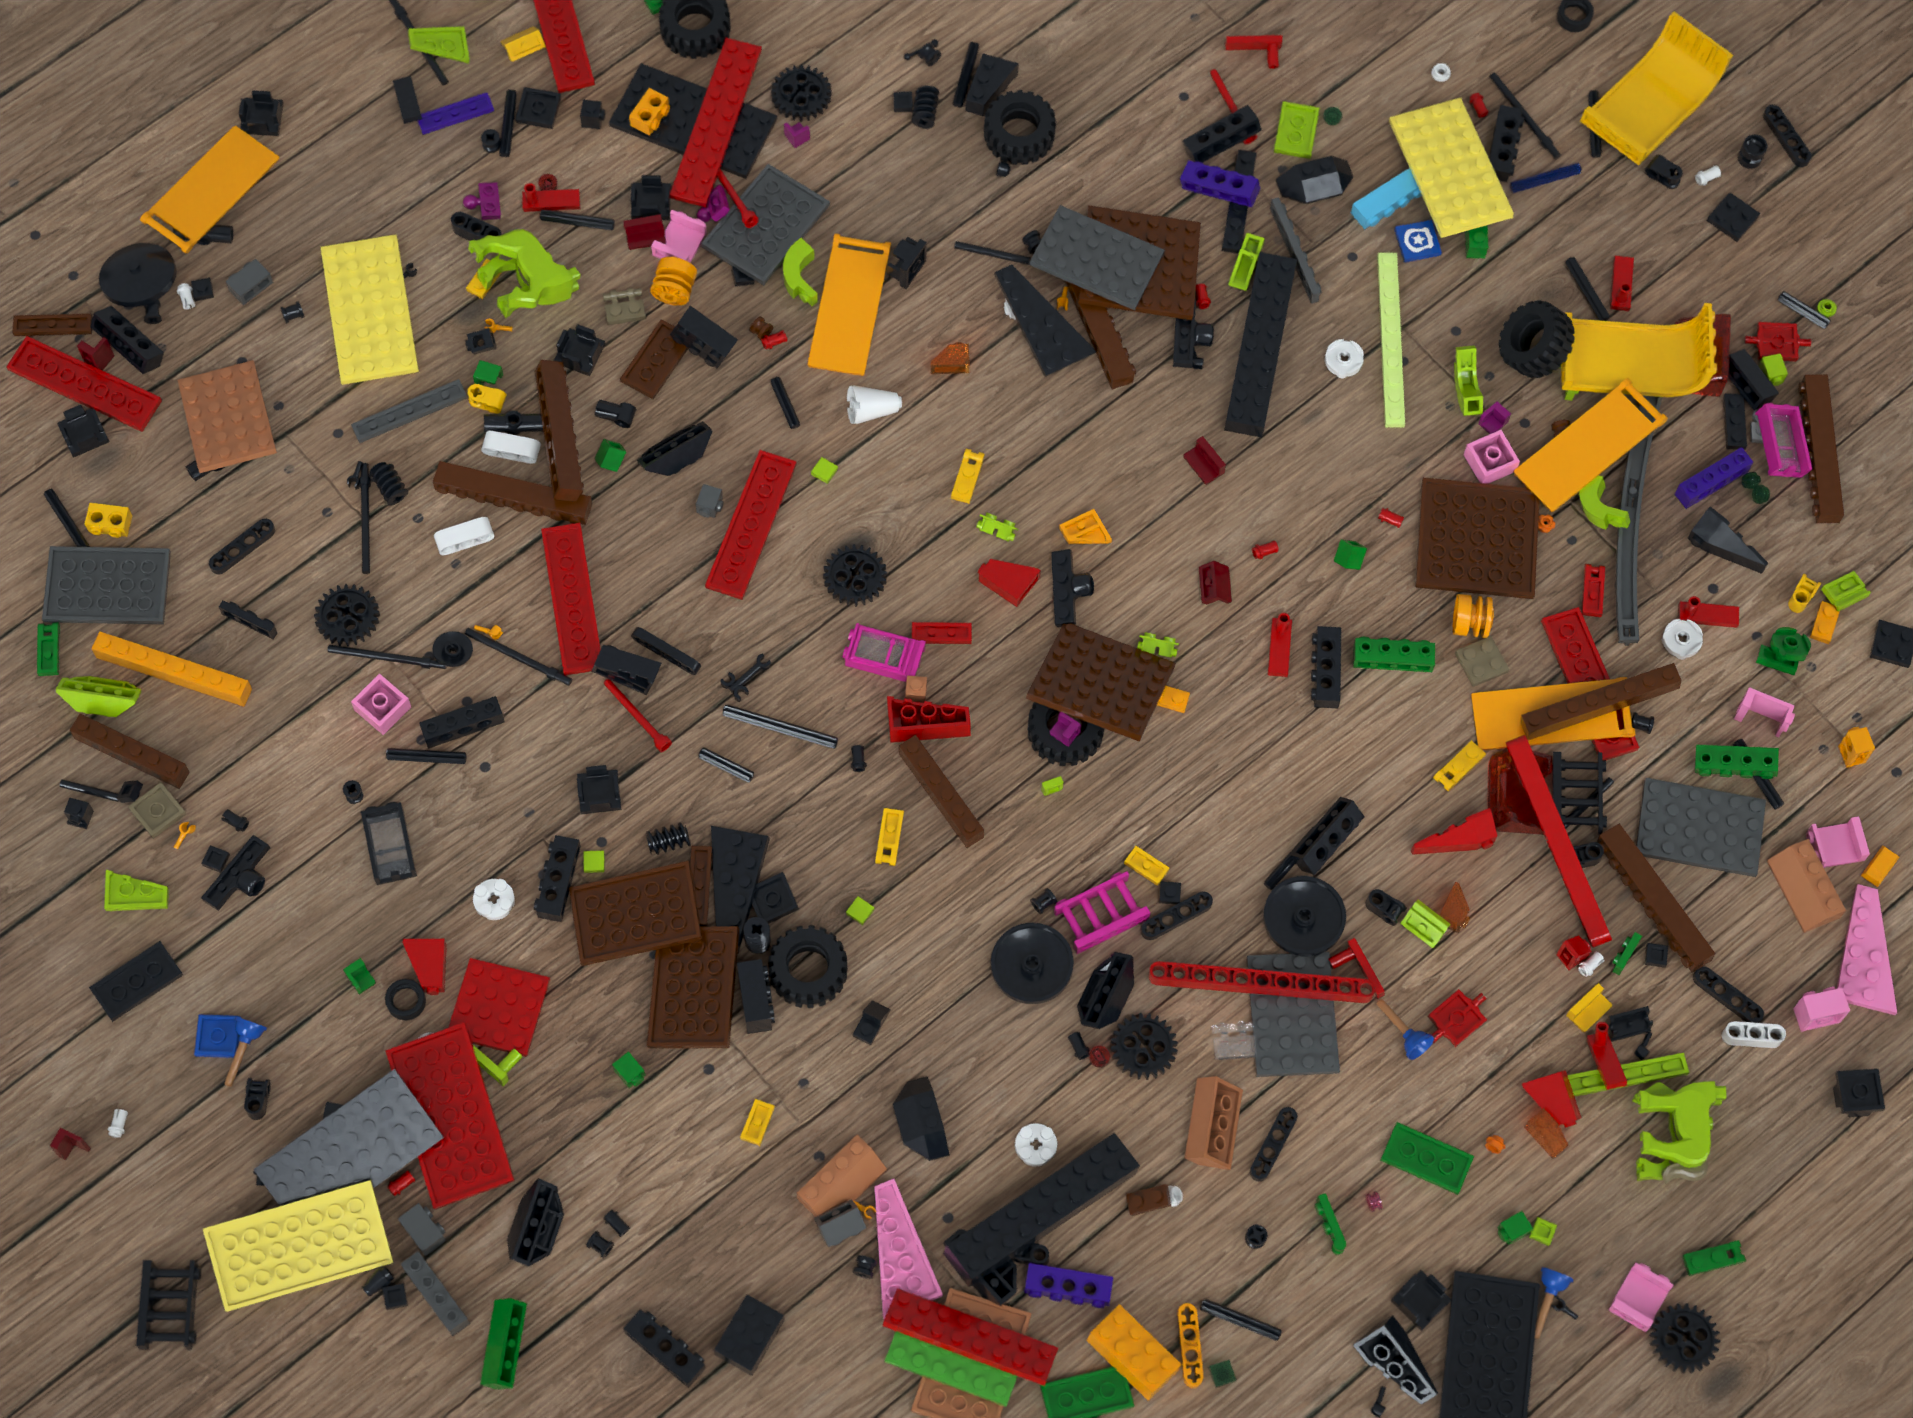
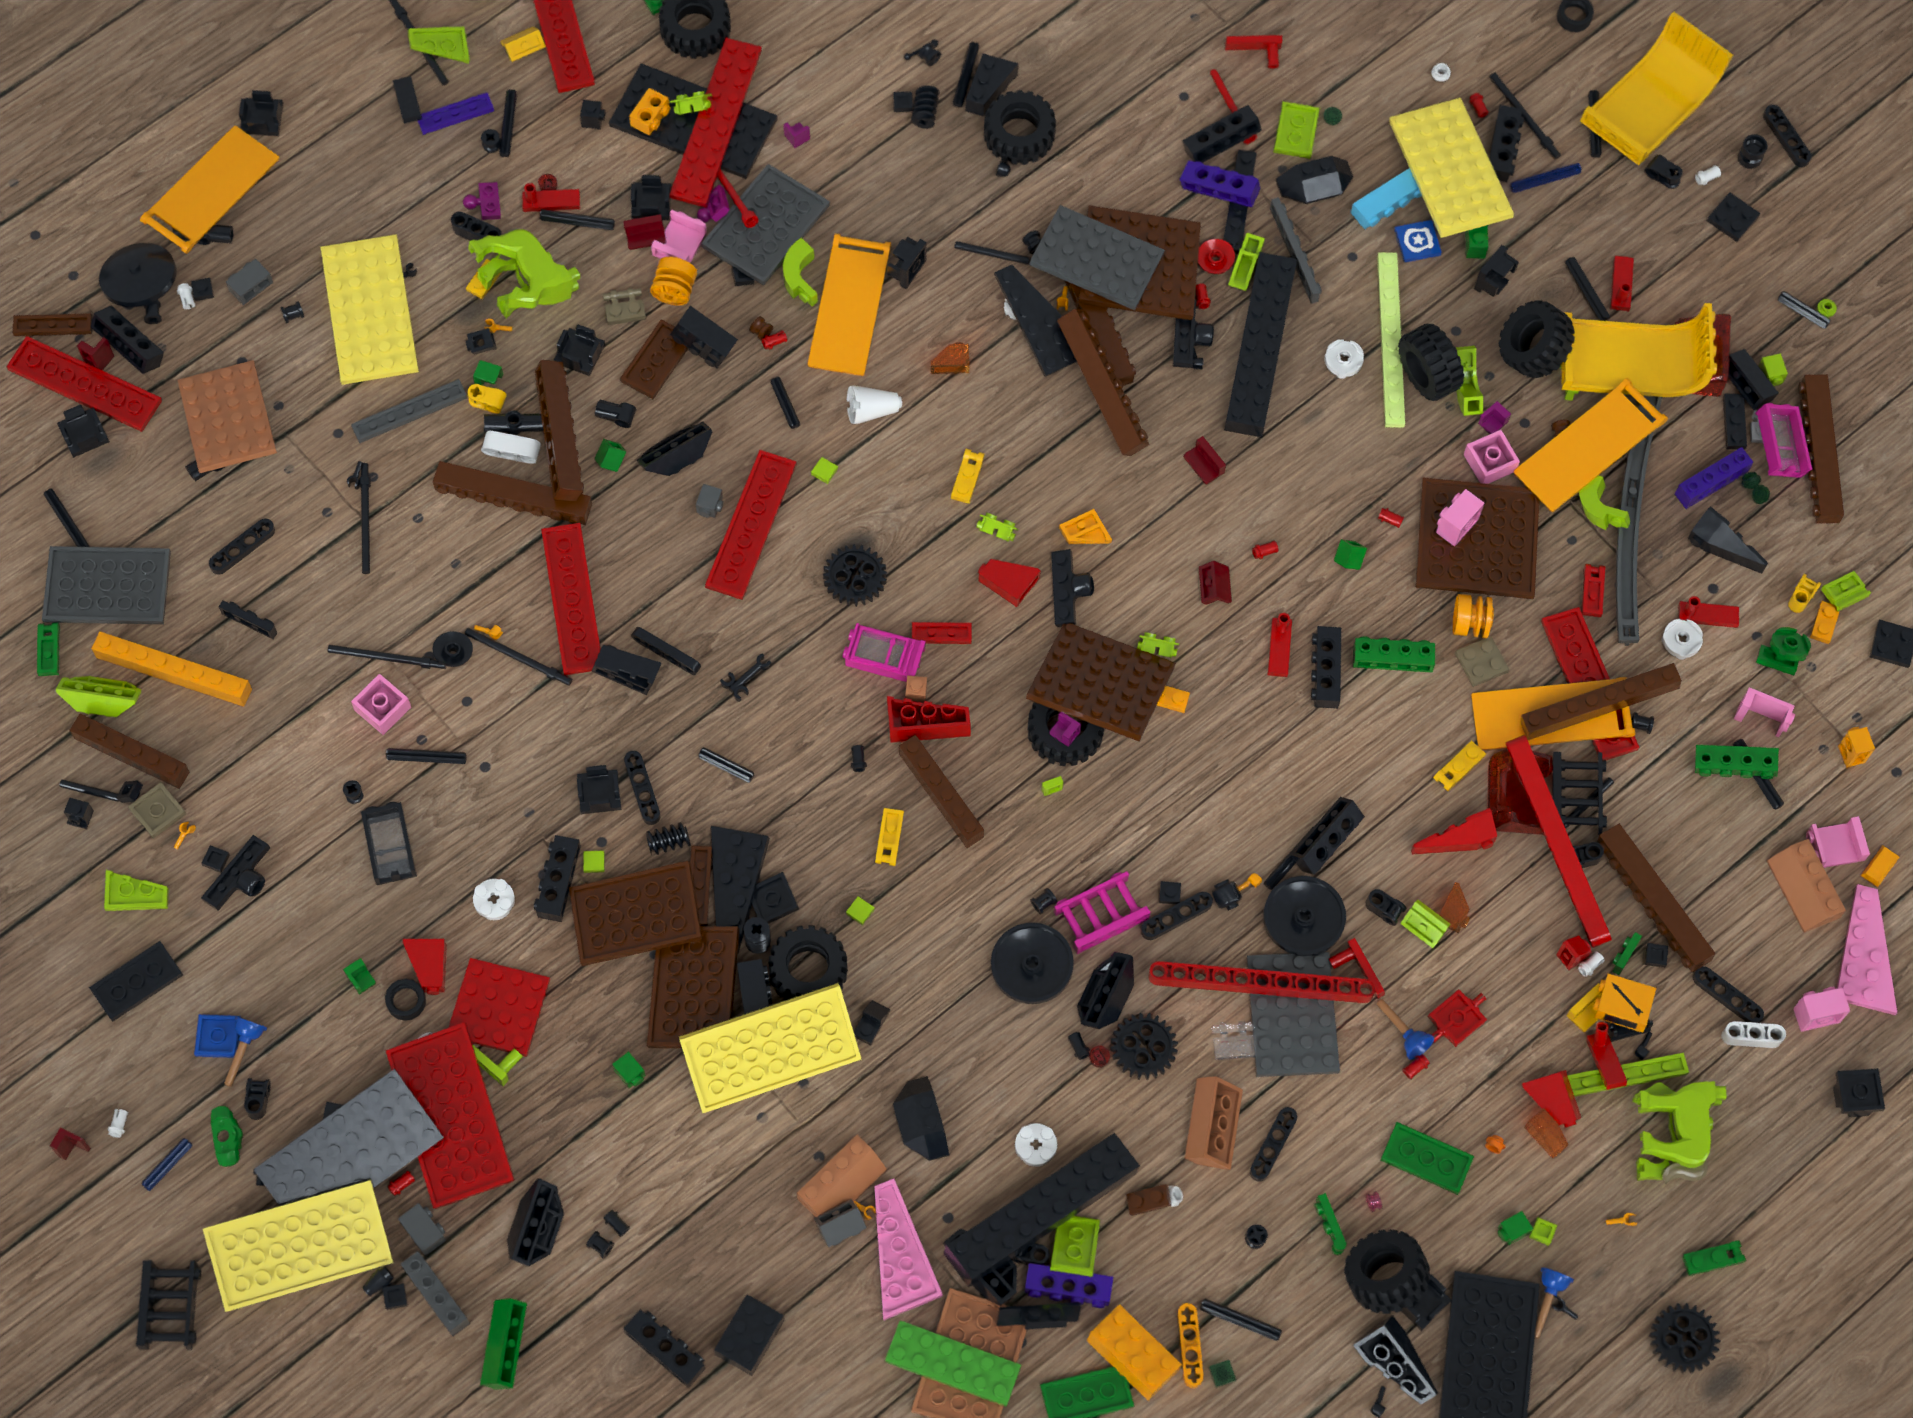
(109, 515): yellow brick -> none
(166, 1164): none -> dark blue axle
(228, 1151): none -> green piece
(235, 820): black pin -> none
(338, 629): black gear -> none
(388, 483): black piece -> none
(462, 722): black brick -> none
(464, 535): white beam -> none
(538, 107): black plate -> none
(639, 788): none -> black beam
(661, 742): red piece -> none
(684, 103): none -> lime hinge
(757, 1122): yellow plate -> none
(770, 1048): none -> light yellow plate
(780, 726): axle -> none
(801, 92): black gear -> none
(864, 1267): black wheel -> none
(970, 1336): red plate -> none
(1039, 1315): none -> black bracket
(1075, 1246): none -> lime tile
(1103, 382): none -> reddish brown brick
(1146, 865): yellow plate -> none
(1216, 249): none -> red dish
(1227, 894): none -> black head
(1253, 879): none -> light orange hand
(1396, 1291): none -> black tyre
(1416, 1066): none -> red pin
(1431, 362): none -> black tyre
(1459, 517): none -> bright pink brick
(1493, 273): none -> black panel
(1545, 528): orange plate -> none
(1624, 1002): none -> light orange brick
(1625, 1219): none -> light orange hand
(1640, 1296): bright pink panel -> none
(1701, 827): dark grey plate -> none
(1777, 339): red plate -> none

